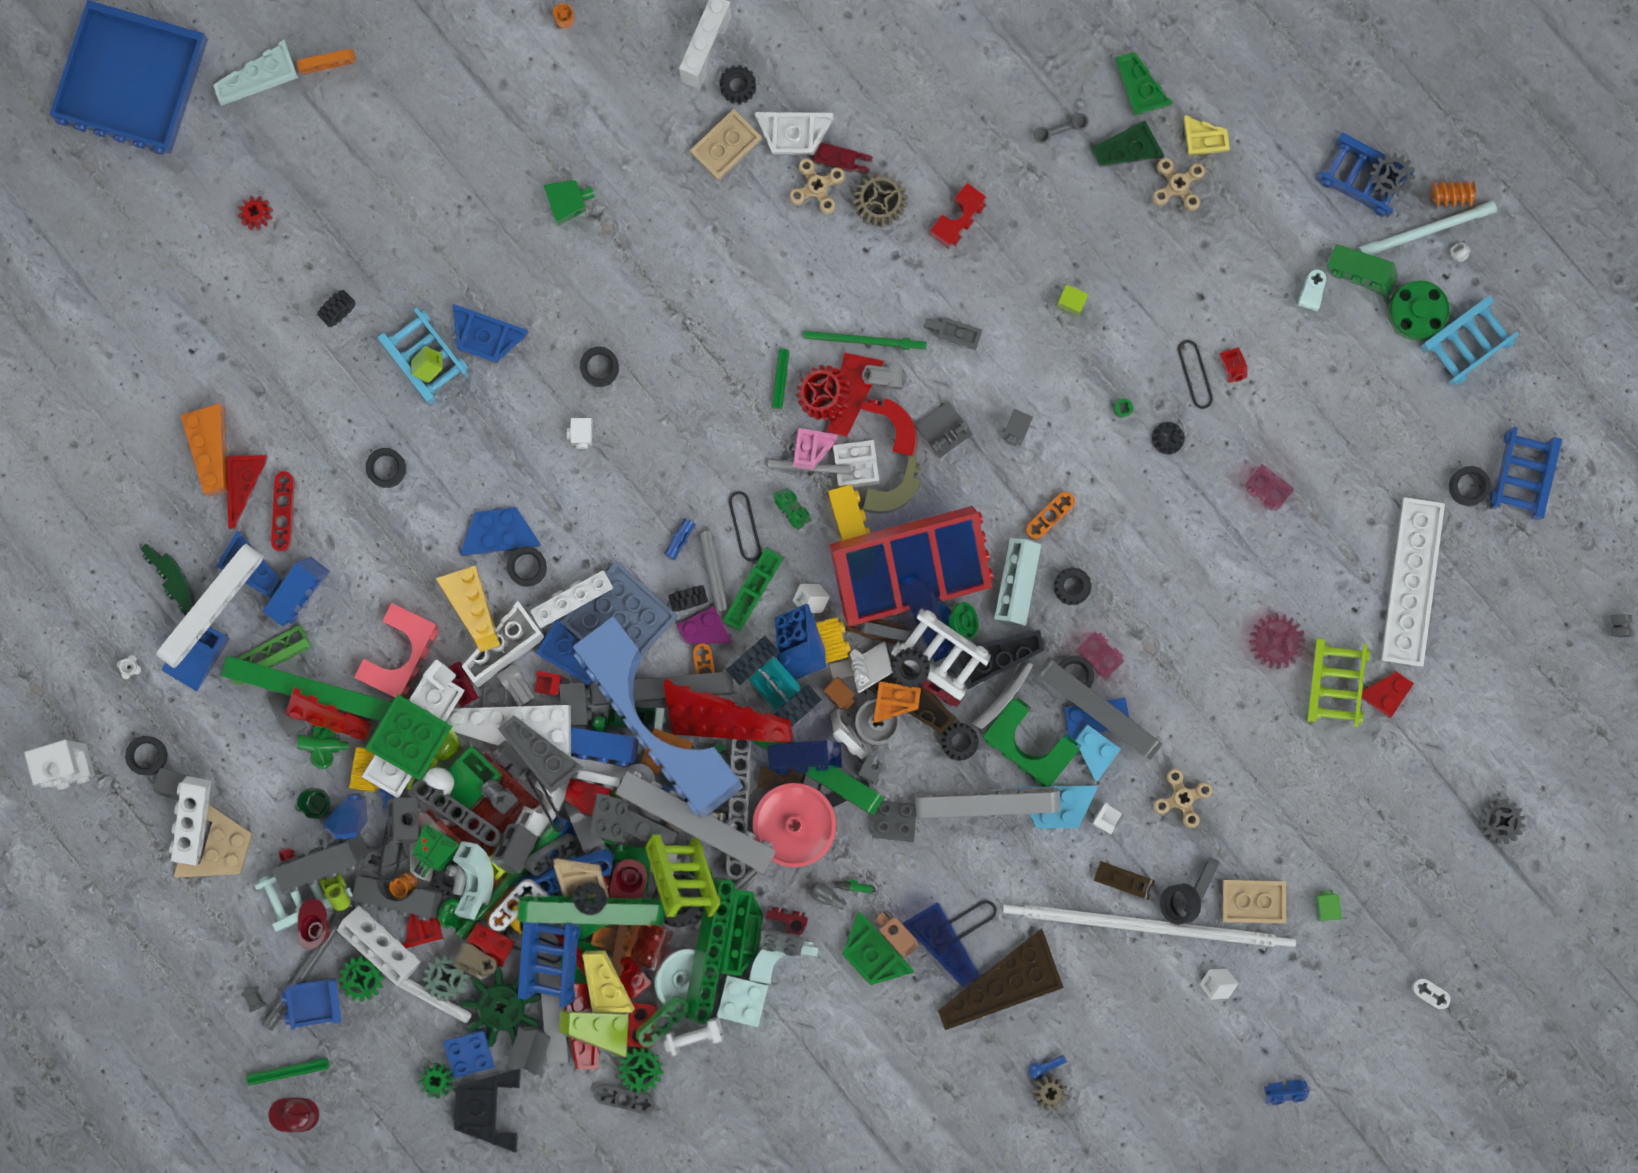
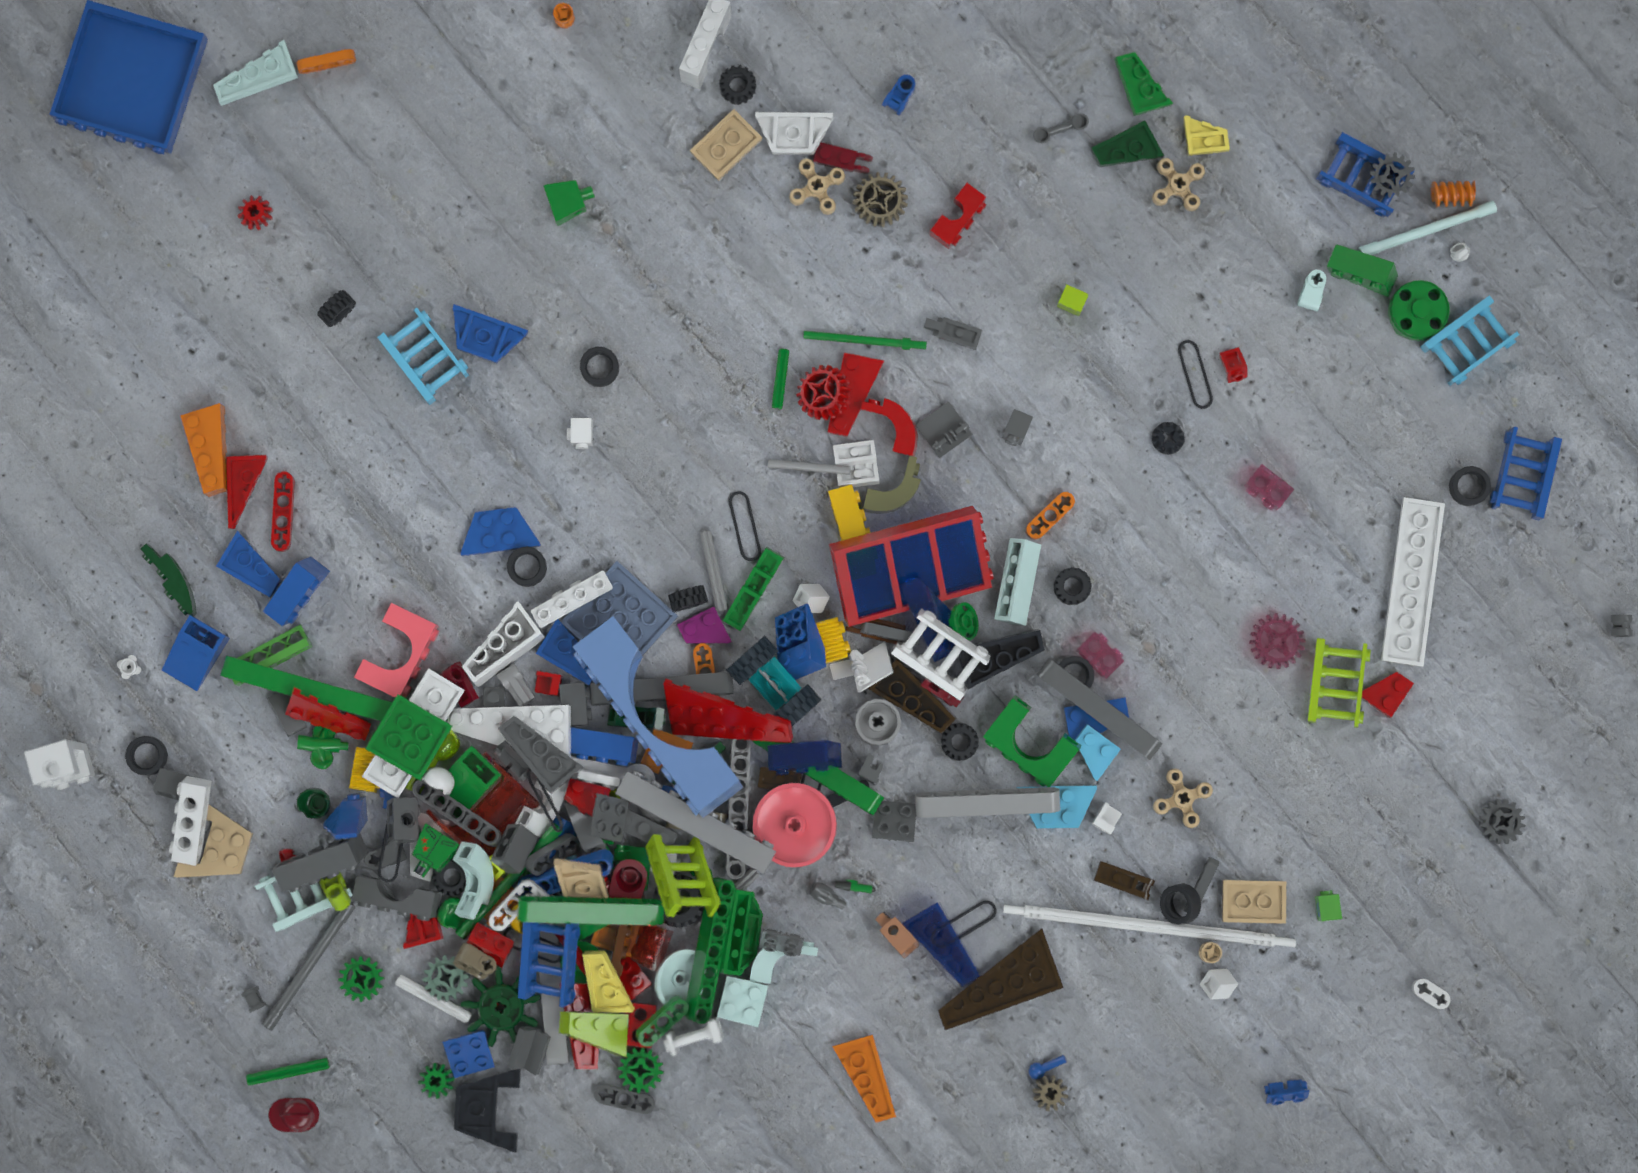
(209, 606): white beam -> none
(312, 924): dark red piece -> none
(312, 1003): blue panel -> none
(368, 944): white brick -> none
(374, 456): black tyre -> none
(403, 885): orange wheel -> none
(426, 364): lime panel -> none
(439, 675): white panel -> none
(459, 877): light grey arm -> none
(469, 601): yellow wedge -> none
(499, 796): dark grey piece -> none
(588, 907): black gear -> none
(599, 724): green hinge -> none
(679, 539): blue pin -> none
(778, 914): dark red plate -> none
(788, 500): green hinge -> none
(812, 447): bright pink wing -> none
(840, 694): dark orange brick -> none
(848, 736): white wing -> none
(866, 1072): none -> orange wing
(873, 954): green wing -> none
(887, 376): light grey piece -> none
(895, 701): orange wing -> none
(898, 97): none -> blue piece
(908, 679): black tyre -> none
(1006, 696): white sticker -> none
(1117, 409): green bush -> none
(1210, 955): none -> tan wheel

